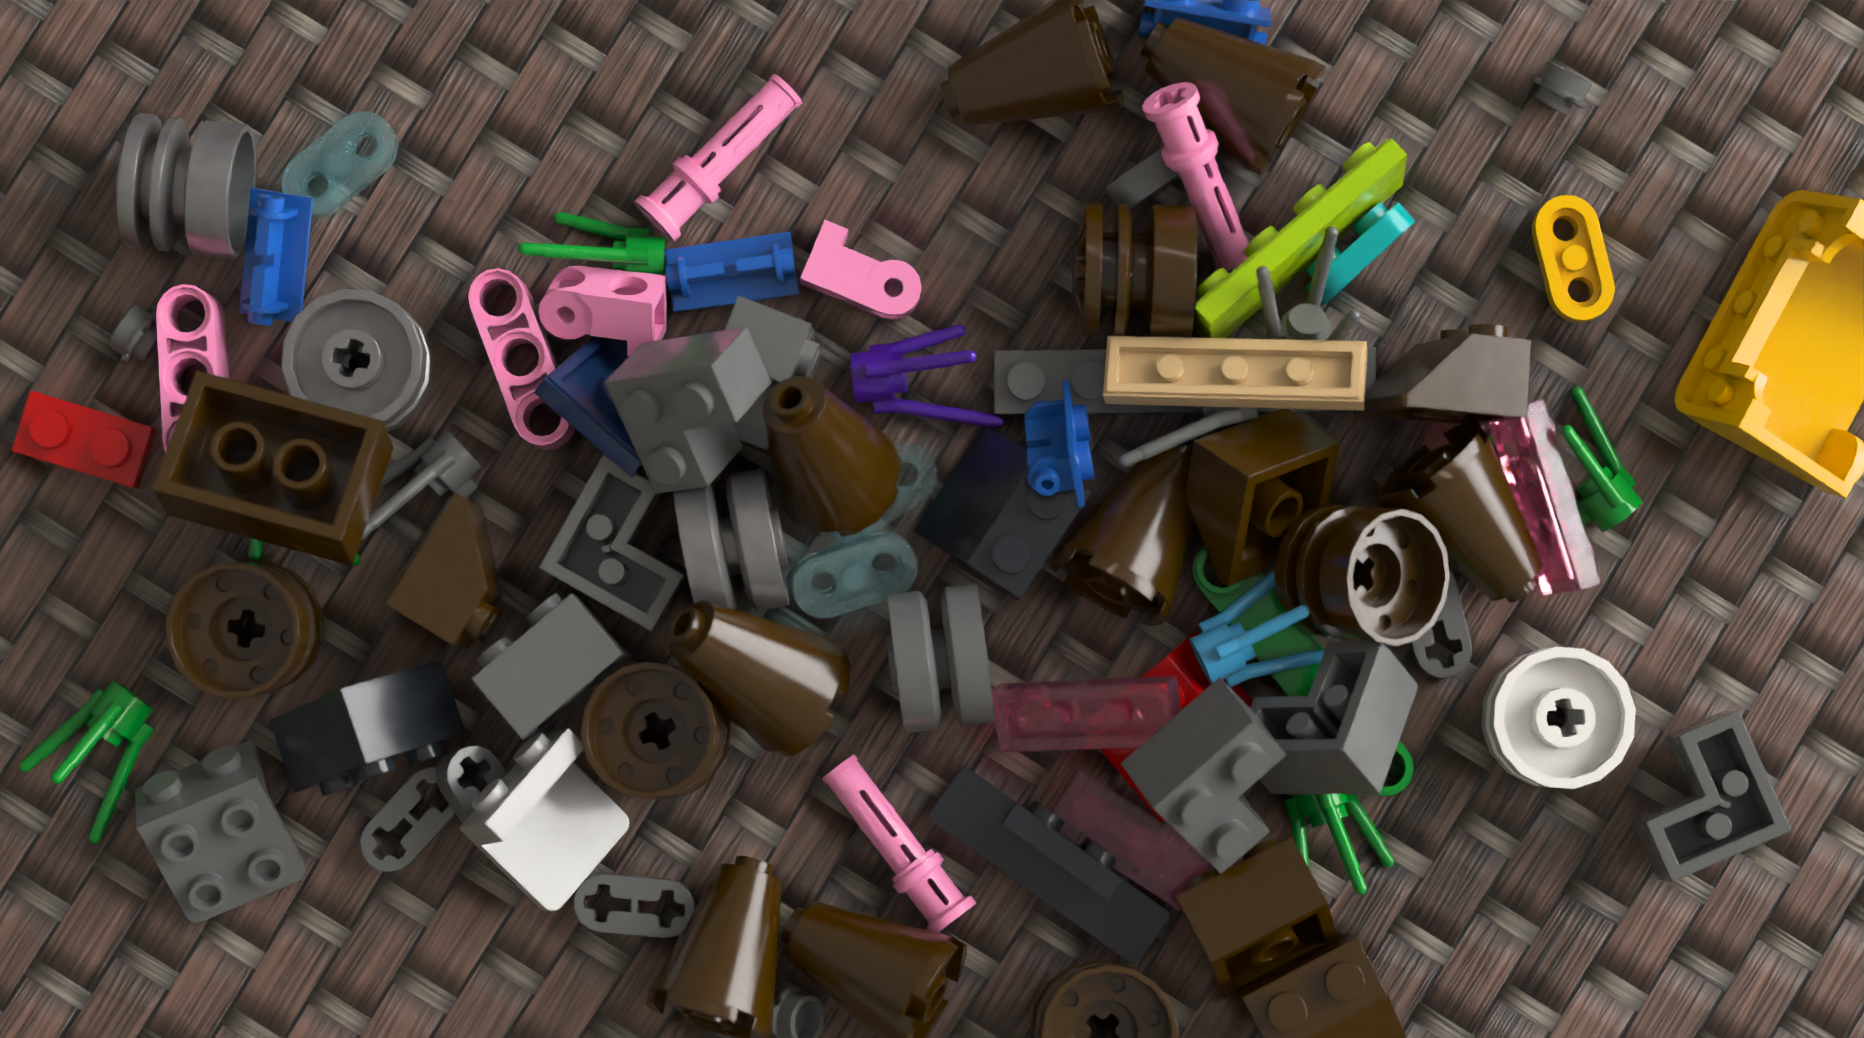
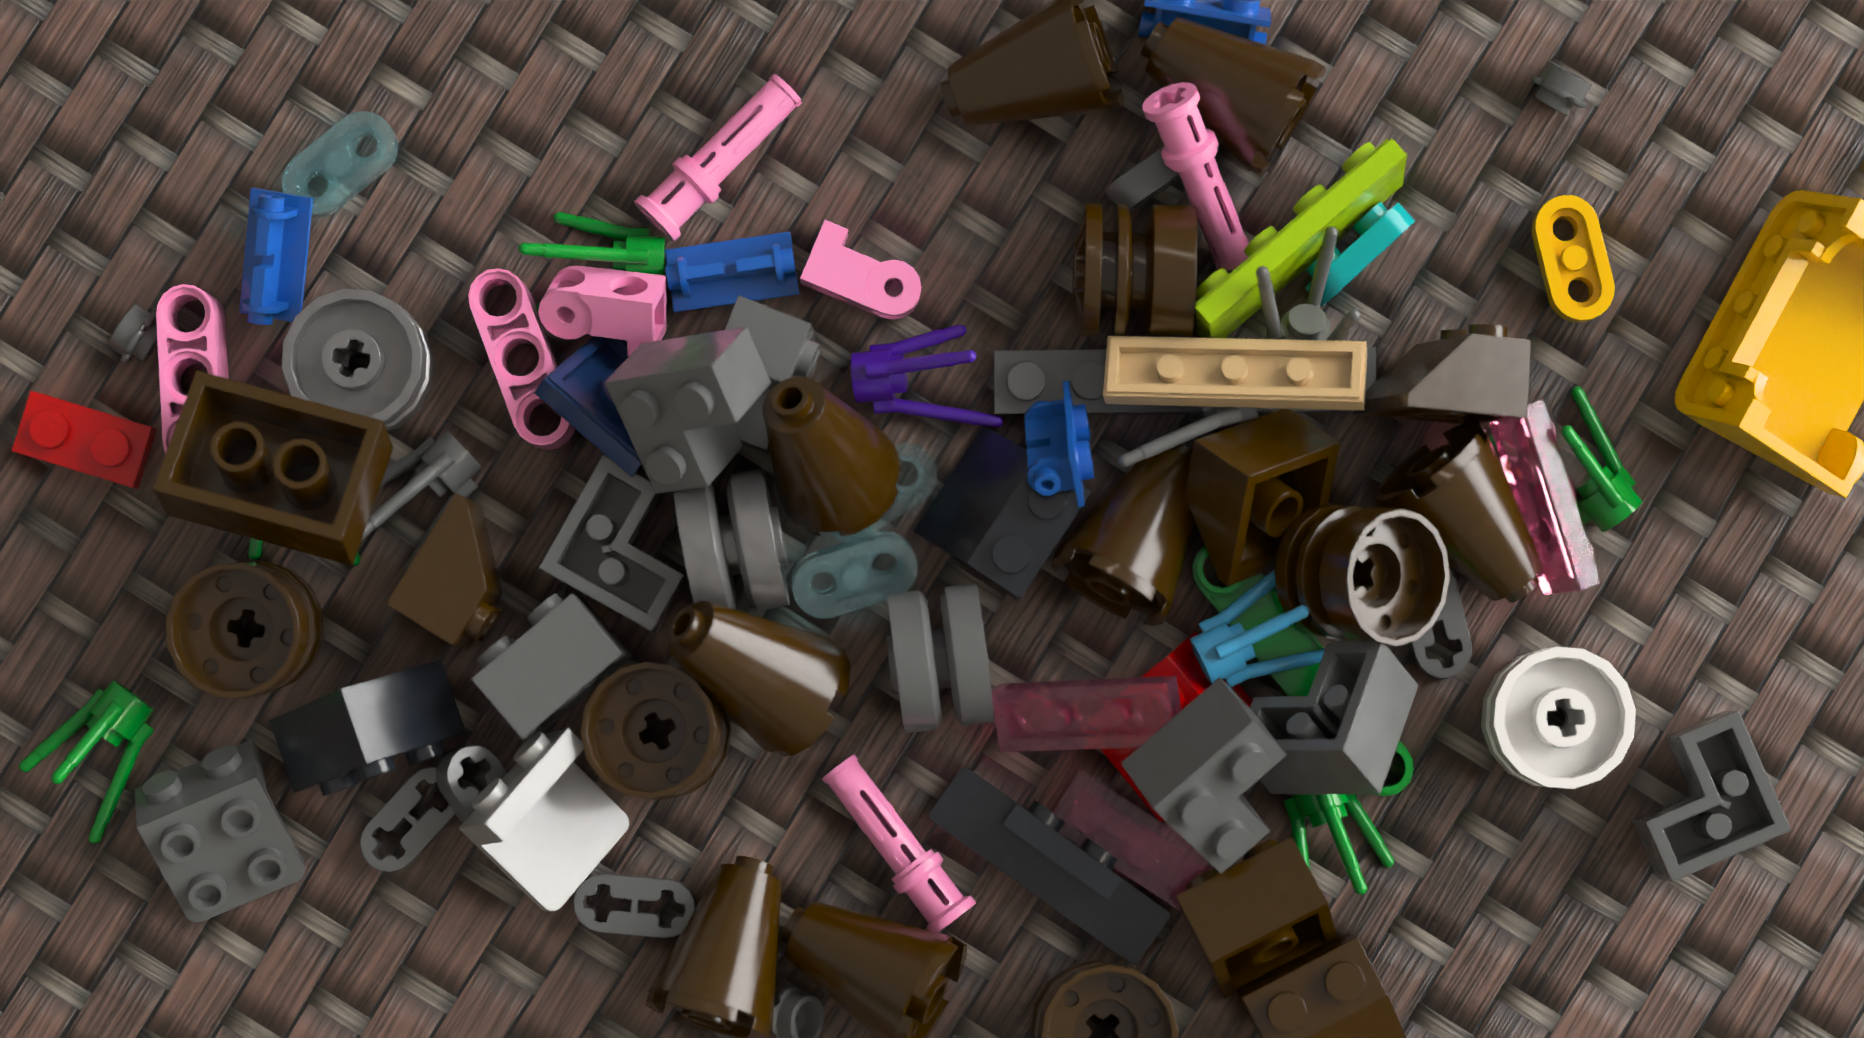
(172, 185): flat silver wheel -> none

